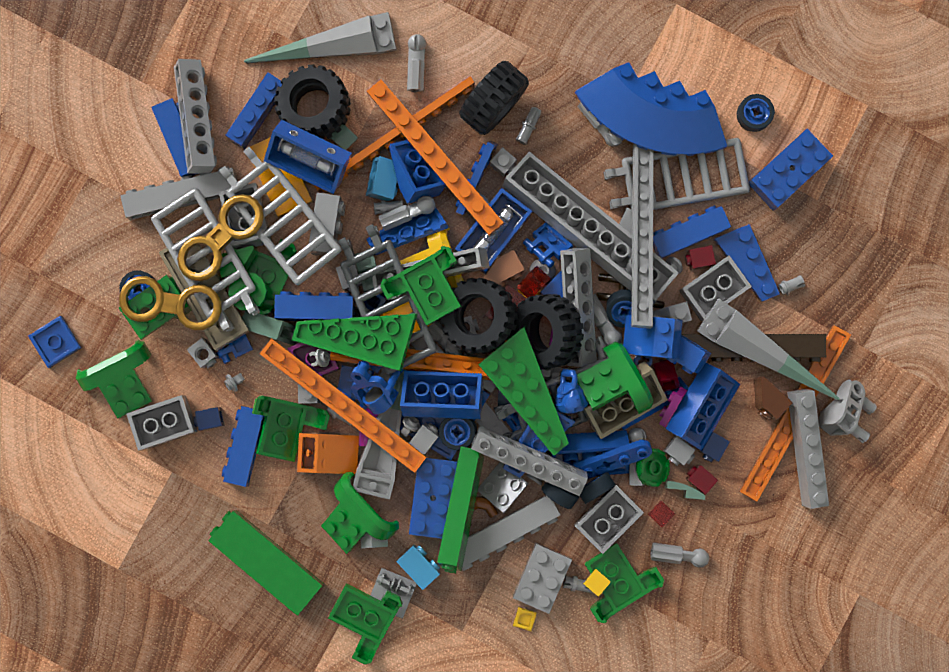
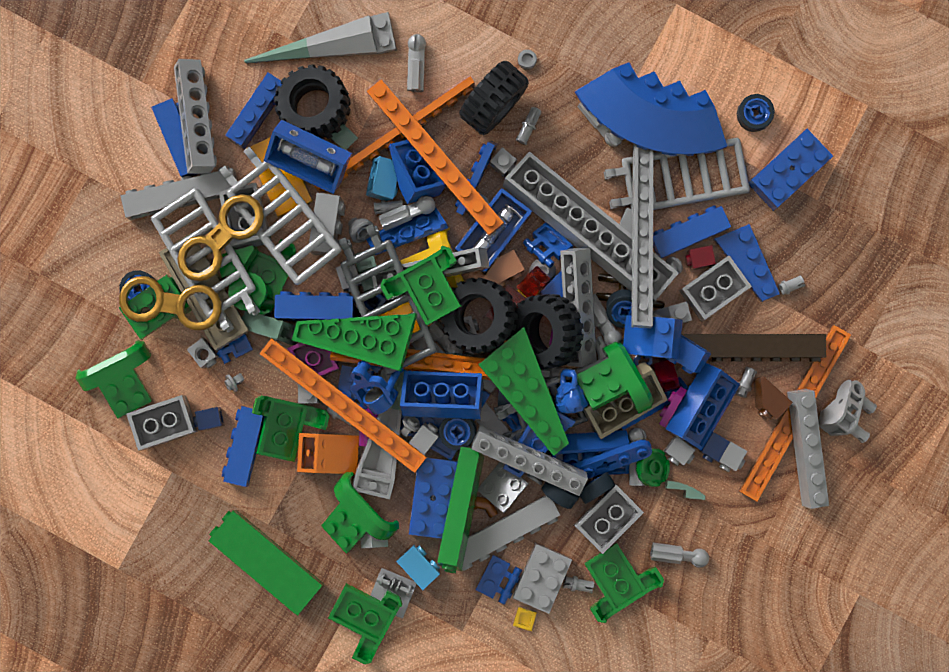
(54, 341): blue tile -> none
(322, 357): light grey plate -> none
(357, 229): none -> light grey brick
(493, 576): none -> blue plate
(527, 59): none -> light grey tile
(596, 582): yellow tile -> none
(661, 513): clear red tile -> none
(701, 479): dark red brick -> none
(732, 458): none -> light grey brick
(735, 332): light grey plate -> none
(746, 382): none -> light grey pin

